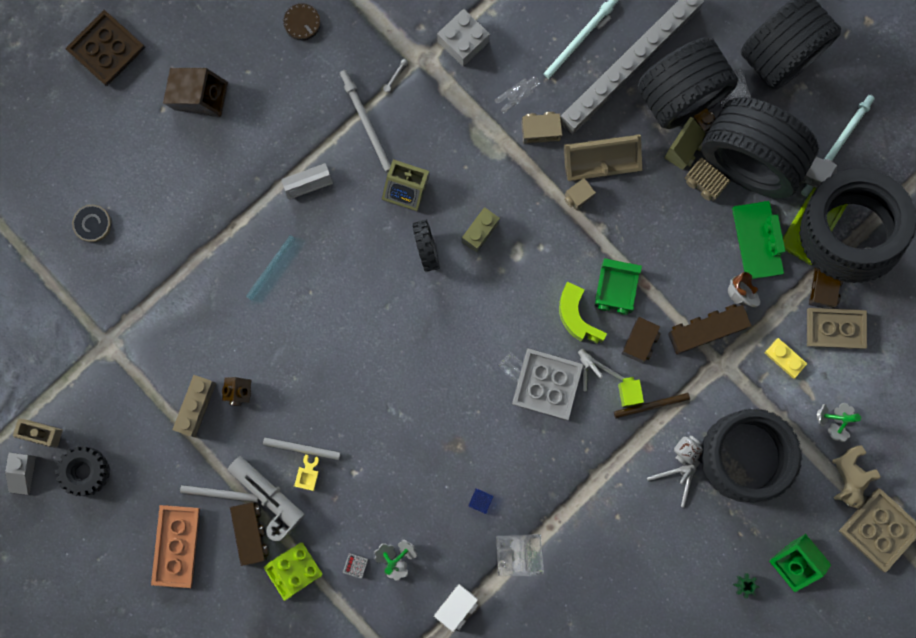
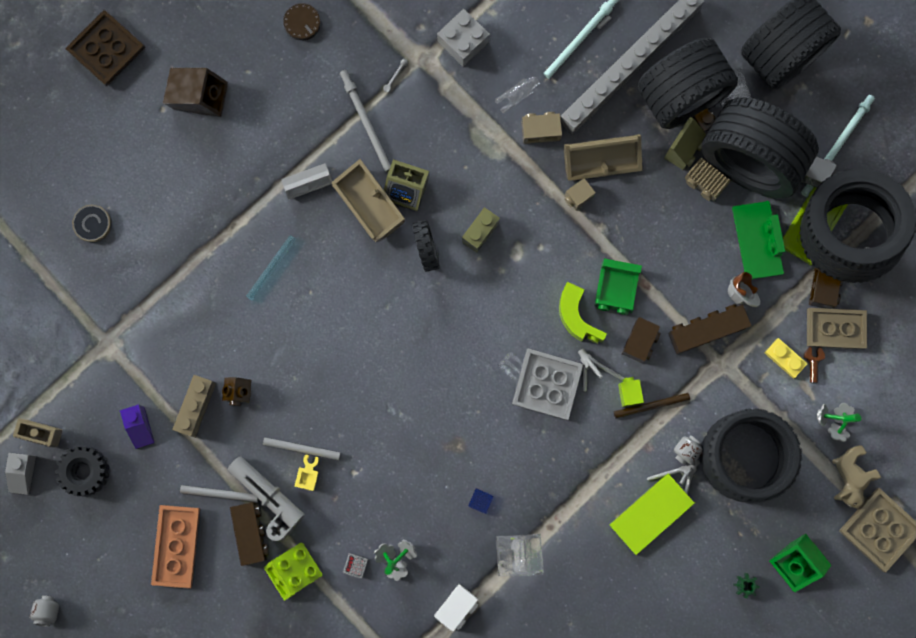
(44, 611): none -> light grey head
(137, 426): none -> dark purple slope
(368, 201): none -> dark tan container
(651, 513): none -> lime tile
(814, 362): none -> reddish brown bar

